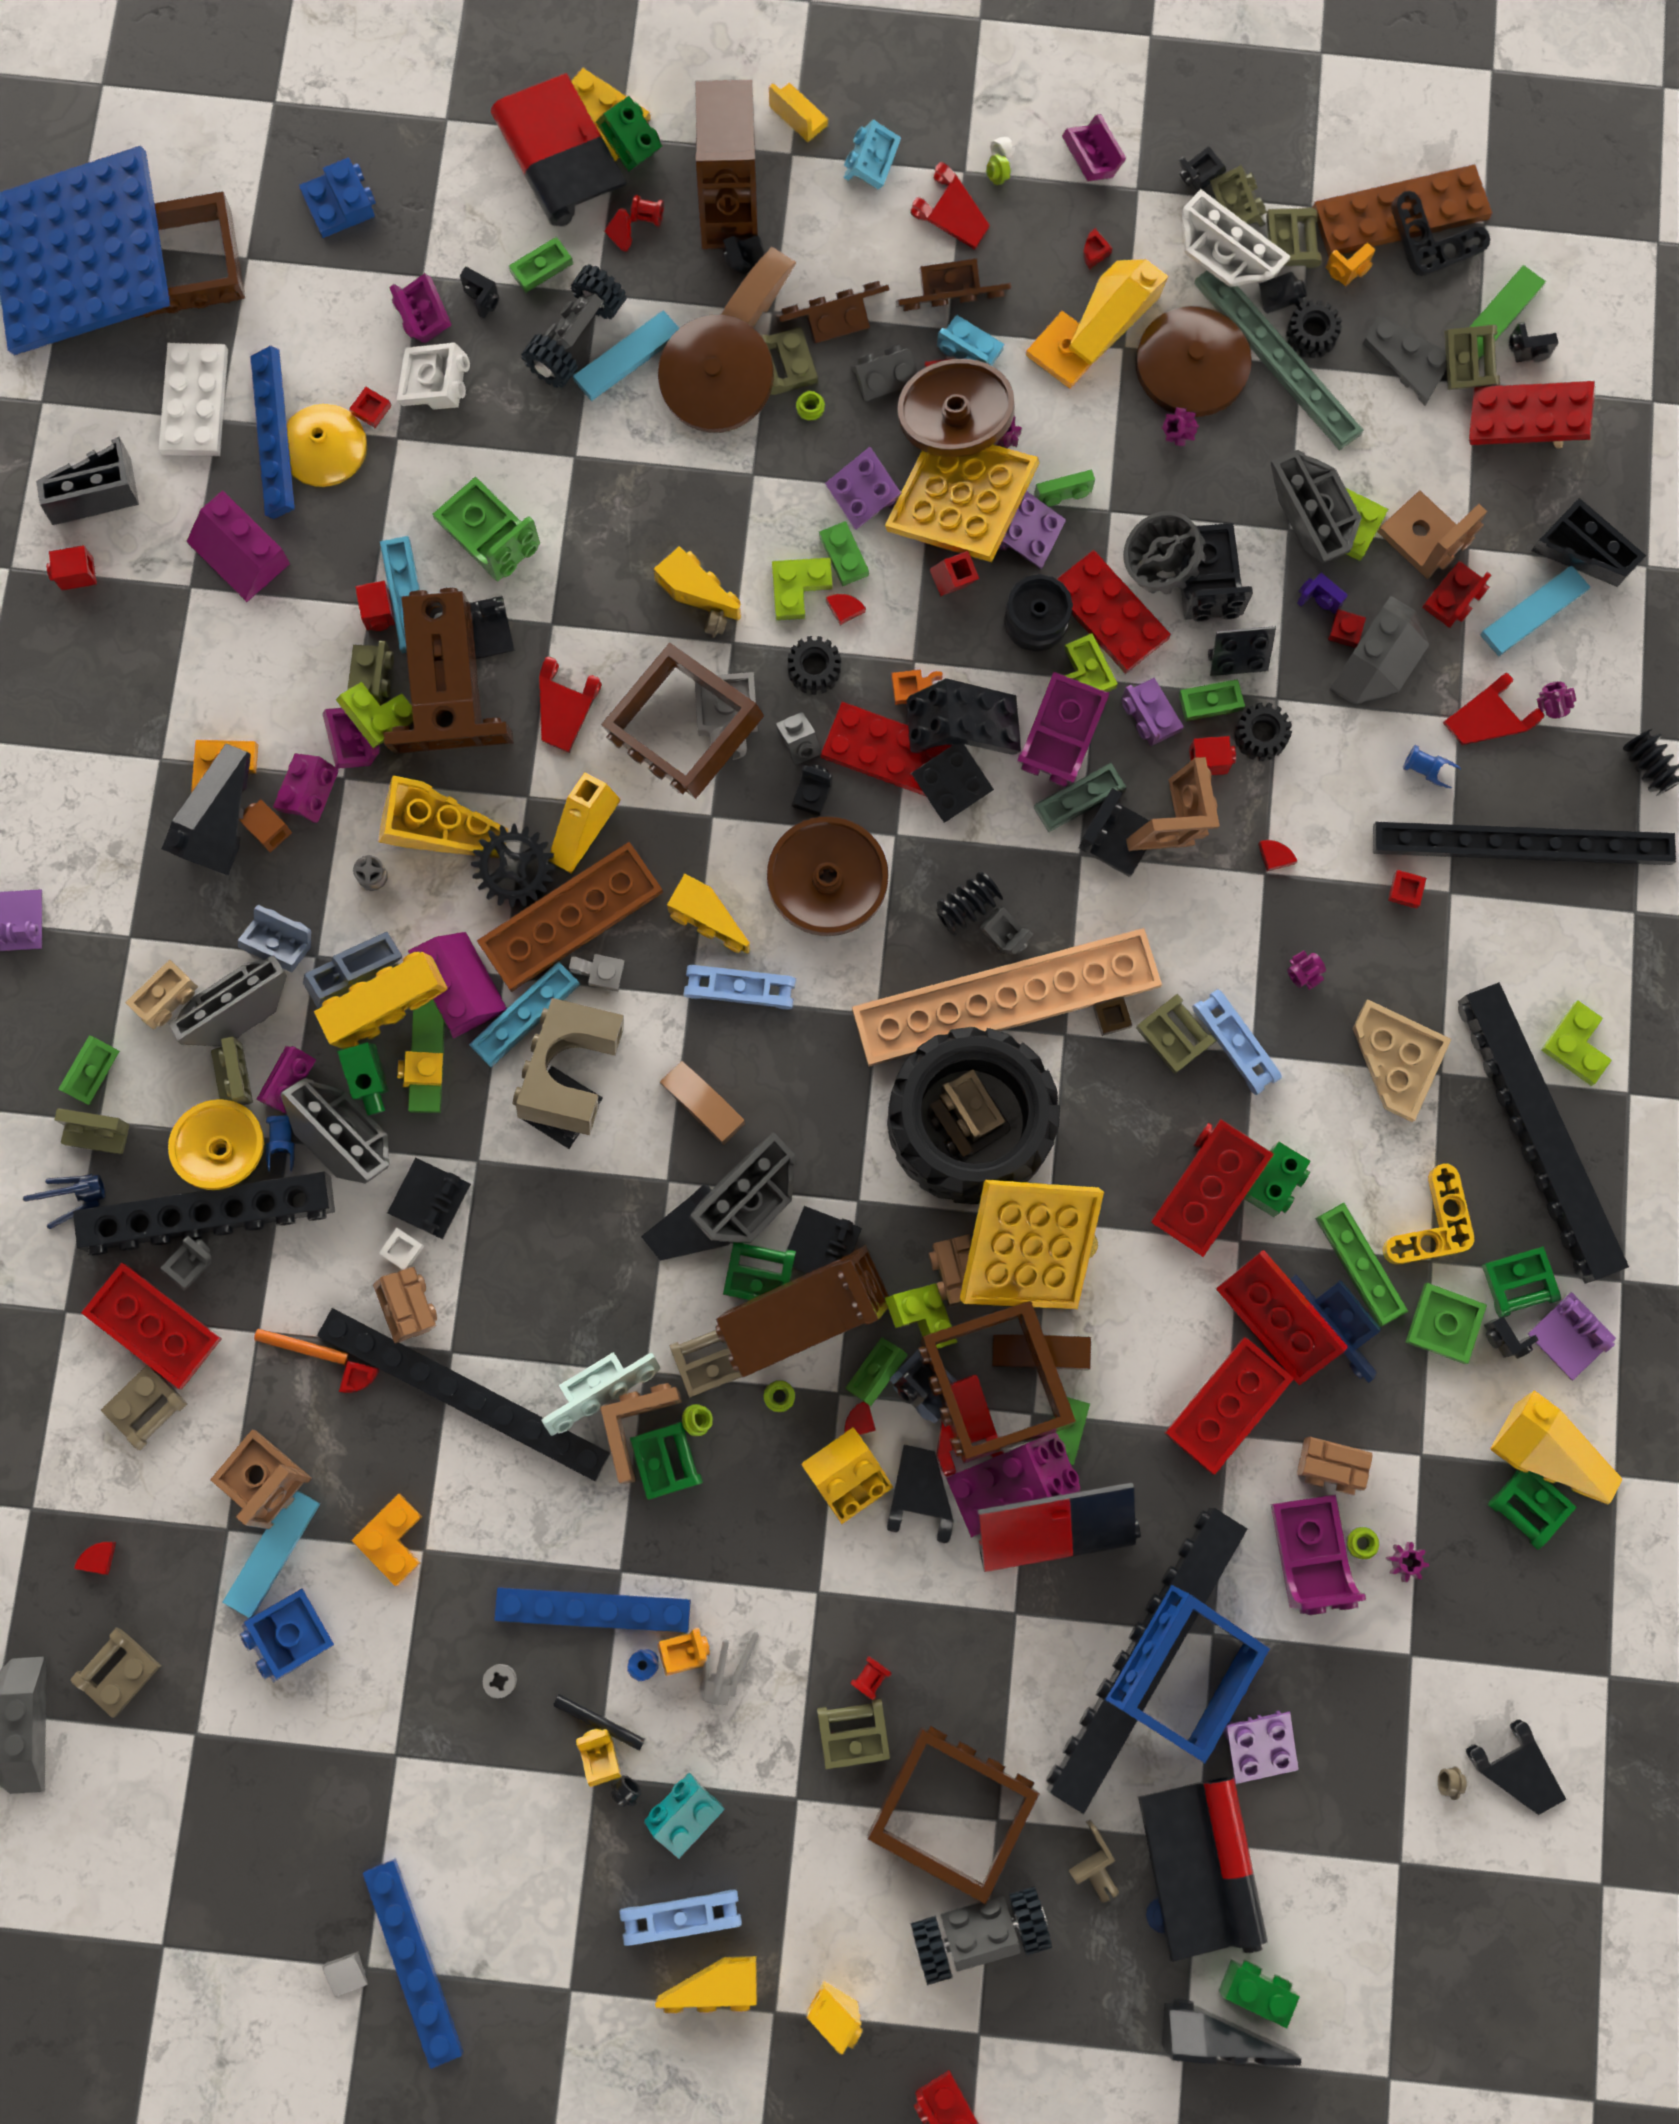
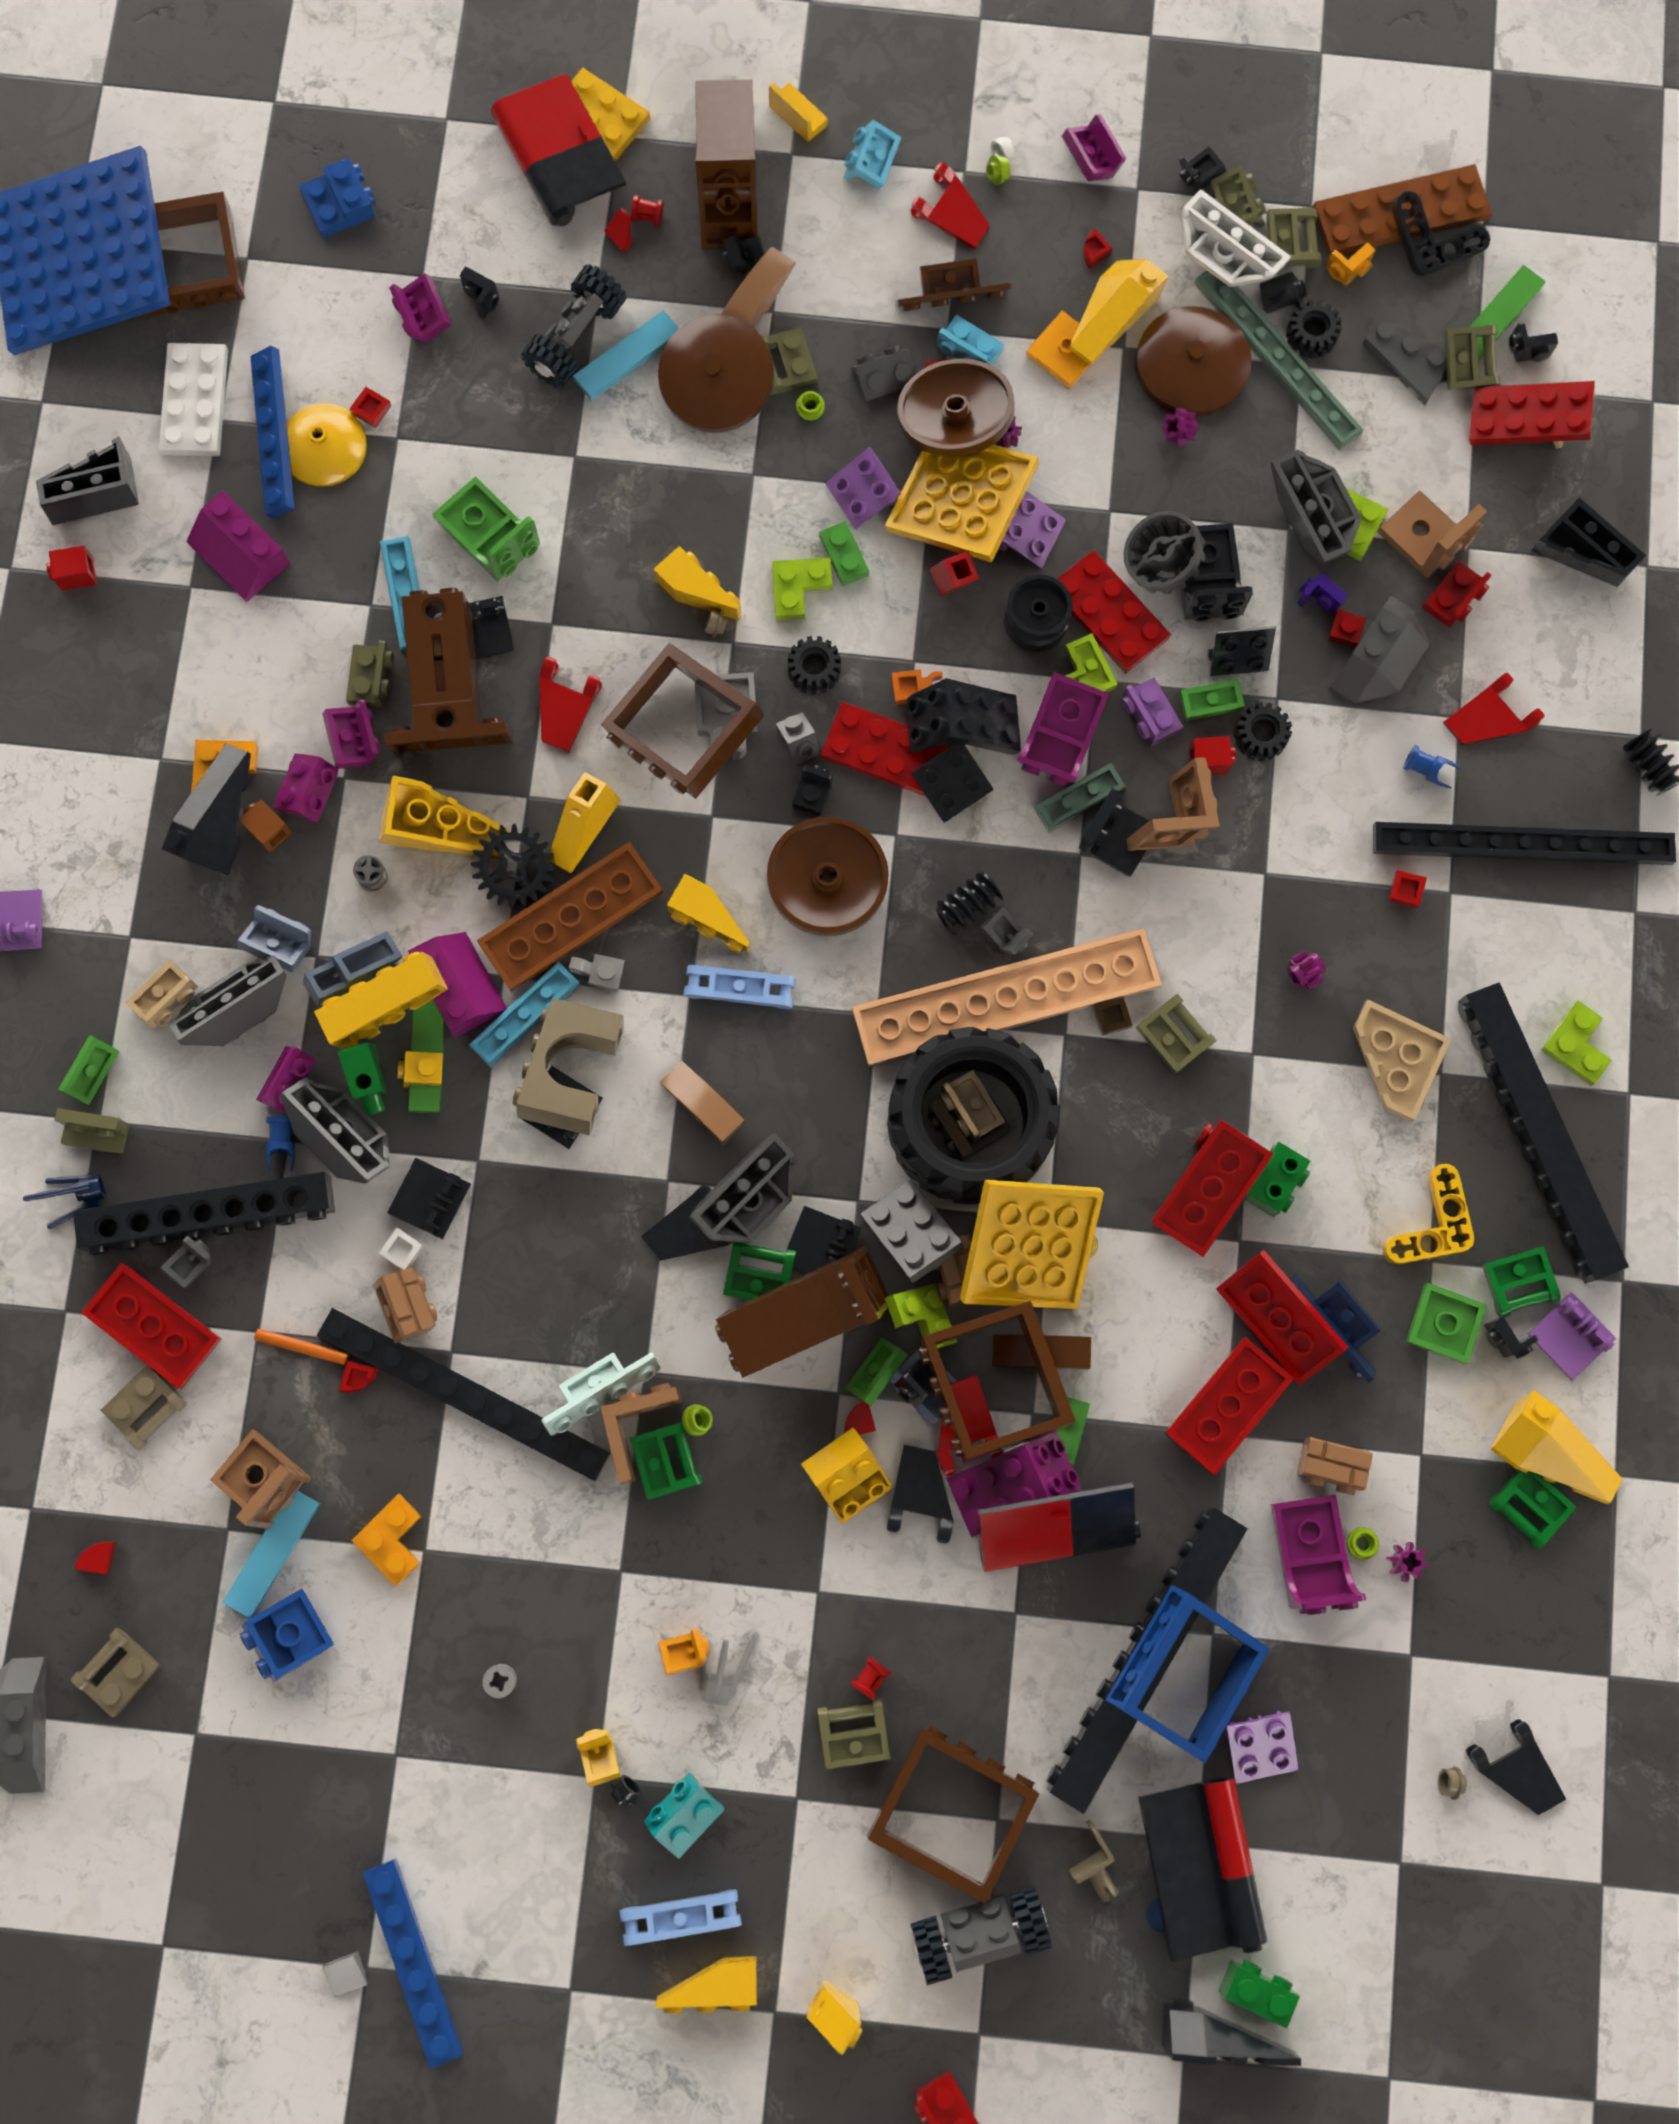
(206, 1130): yellow dish -> none
(231, 1072): olive bracket -> none
(371, 717): lime plate -> none
(375, 605): red brick -> none
(433, 376): white plate -> none
(541, 264): bright green plate -> none
(592, 1610): blue plate -> none
(599, 1722): black bar -> none
(629, 133): green brick -> none
(652, 1664): blue piece -> none
(706, 1372): dark tan plate -> none
(776, 1386): lime plate -> none
(835, 316): reddish brown bracket -> none
(845, 607): red tile -> none
(911, 1231): none -> plate
(1071, 486): bright green plate -> none
(1237, 1041): light blue plate -> none
(1276, 855): red tile -> none
(1361, 1265): bright green tile -> none
(1535, 610): medium azure tile -> none
(1556, 700): magenta gear -> none

